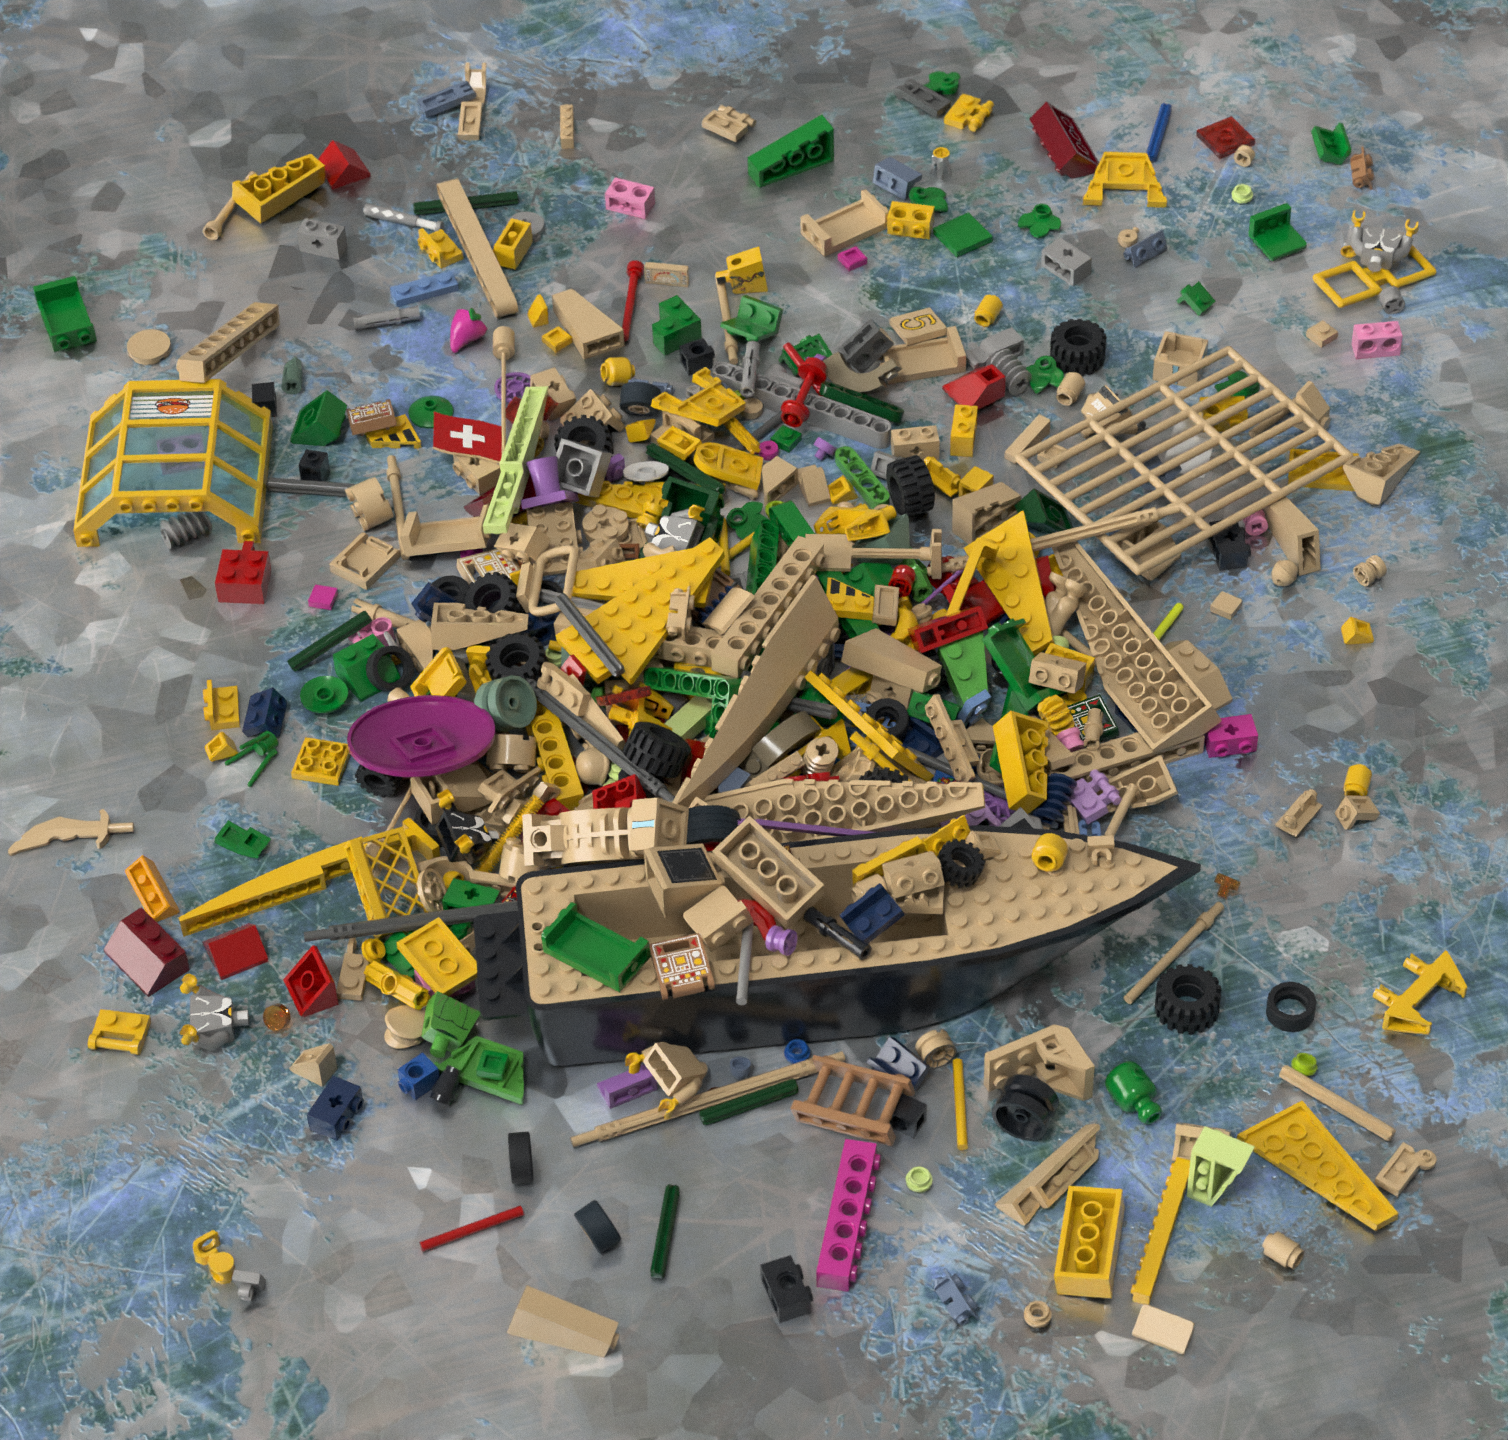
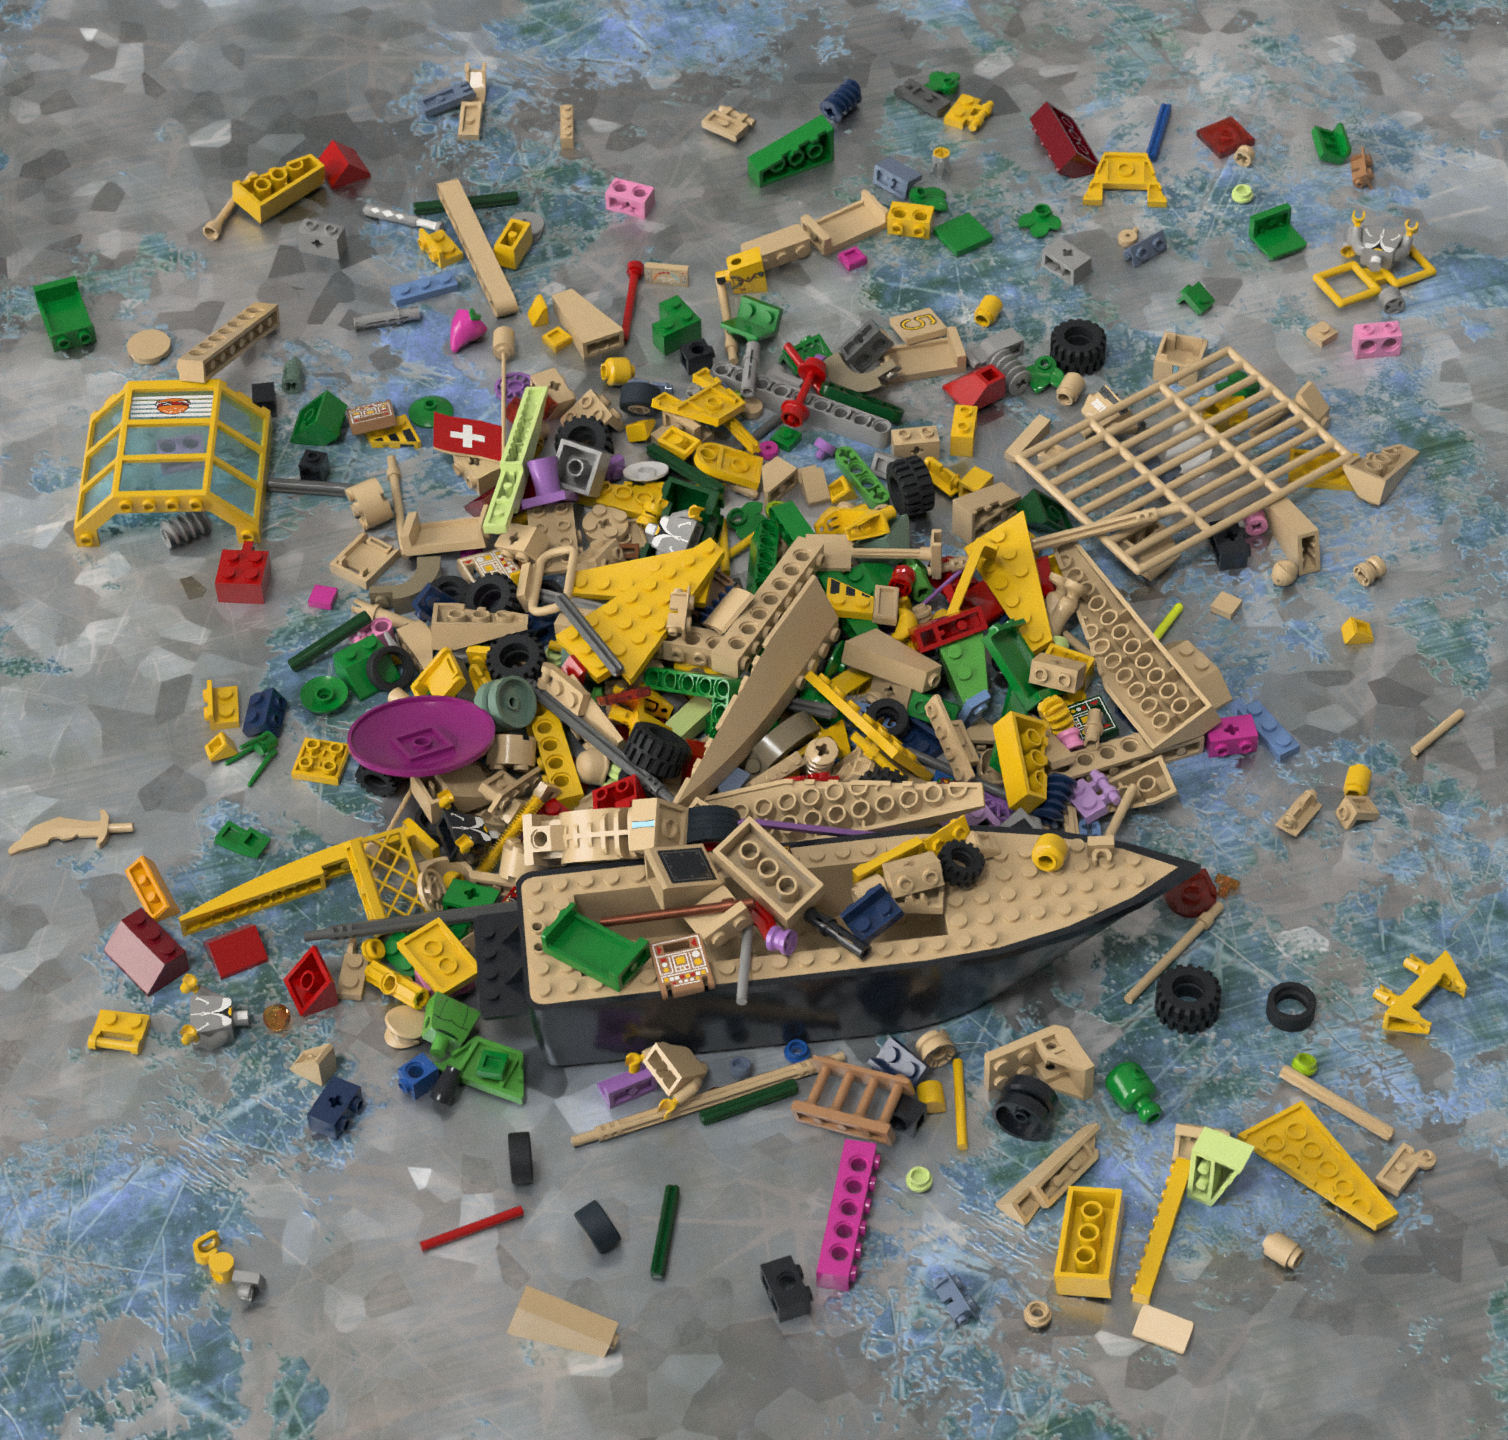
(403, 594): none -> dark tan arch
(652, 550): tan arm -> none
(677, 912): none -> copper bar
(781, 246): none -> tan brick
(835, 665): none -> green dish
(841, 100): none -> dark blue piece
(932, 1094): none -> yellow brick
(1192, 896): none -> clear red tile
(1270, 731): none -> medium blue plate
(1437, 732): none -> tan bar

